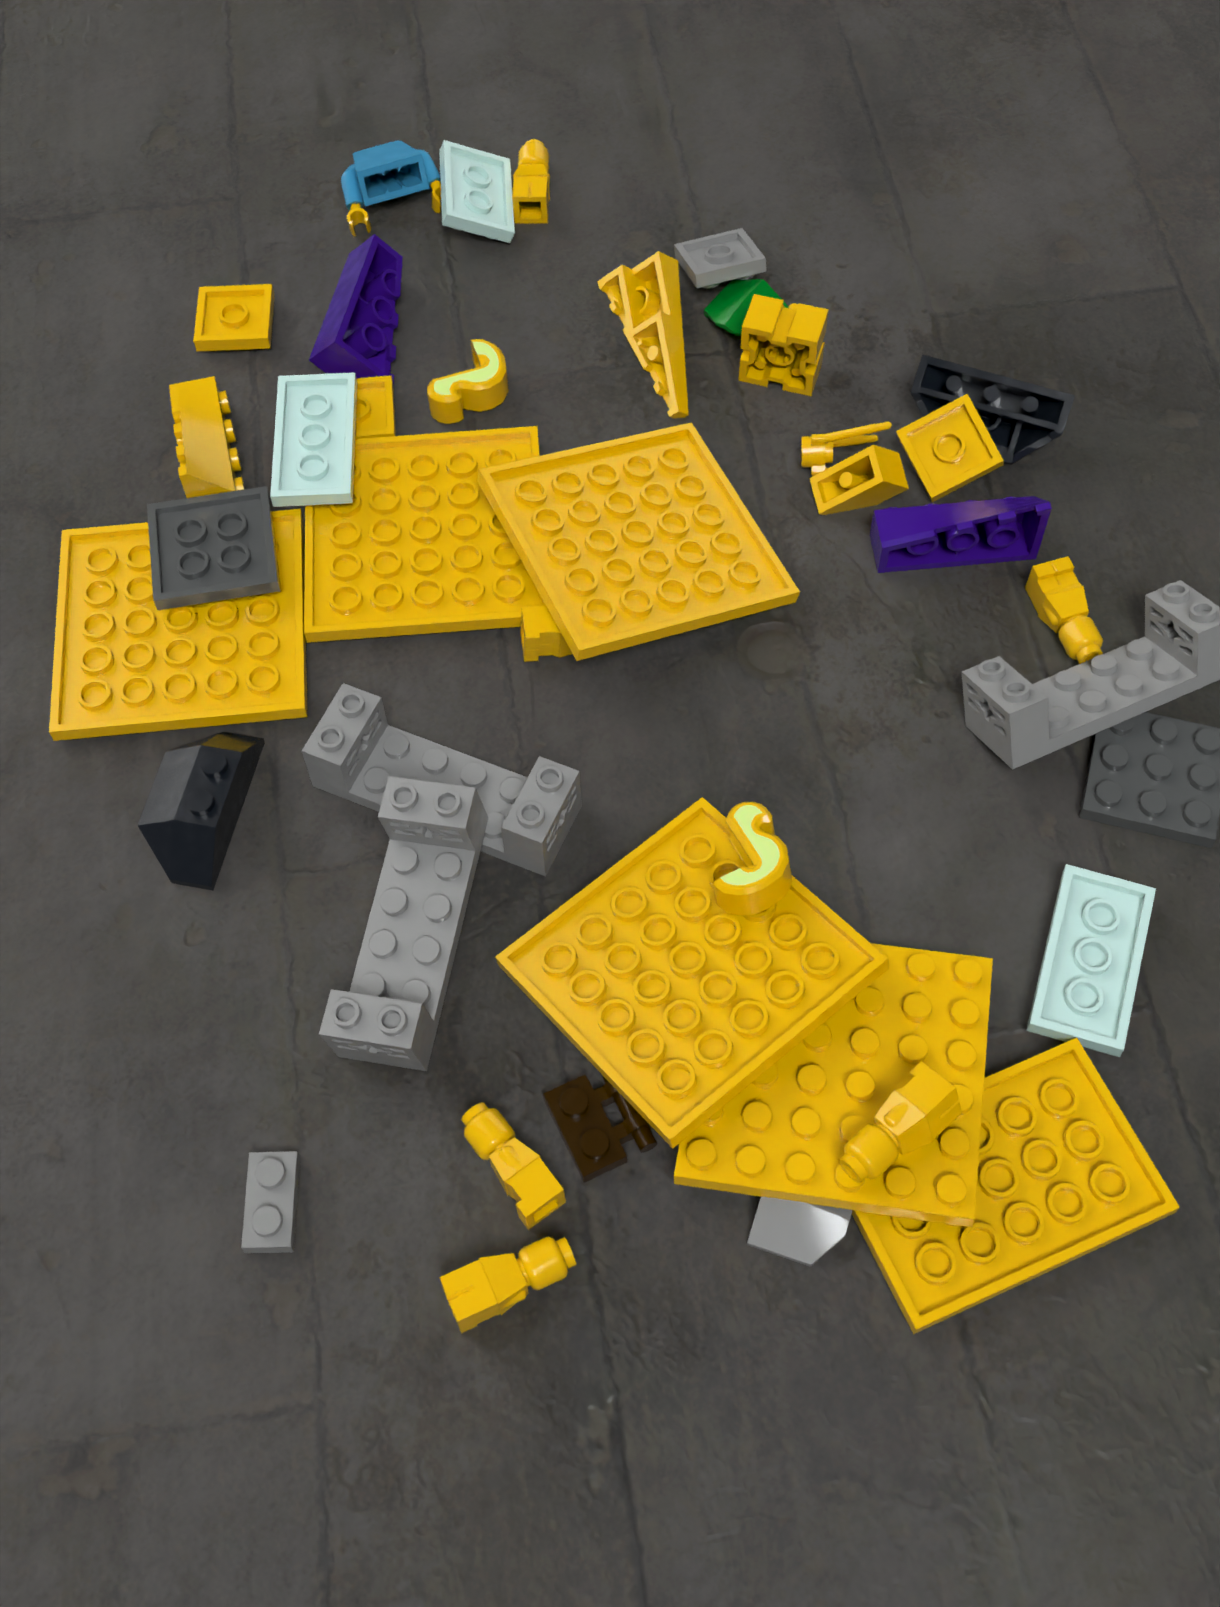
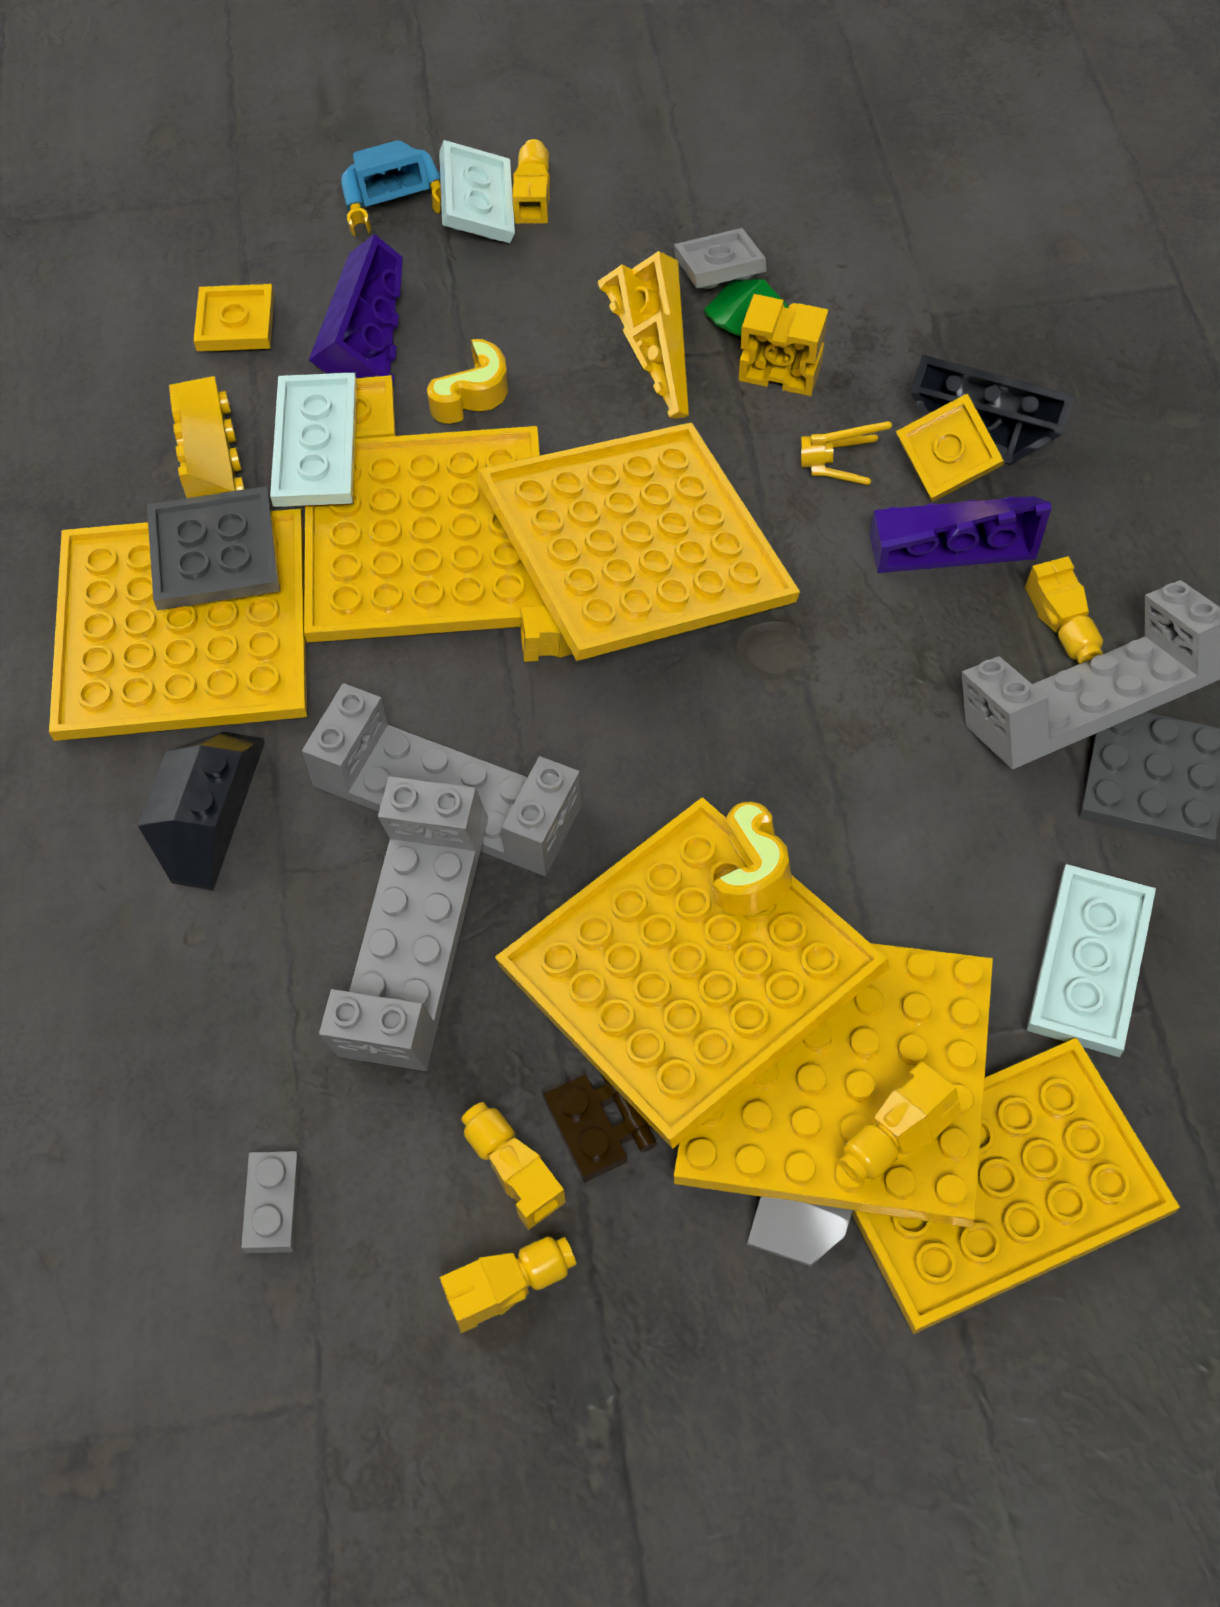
(859, 481): yellow slope -> none

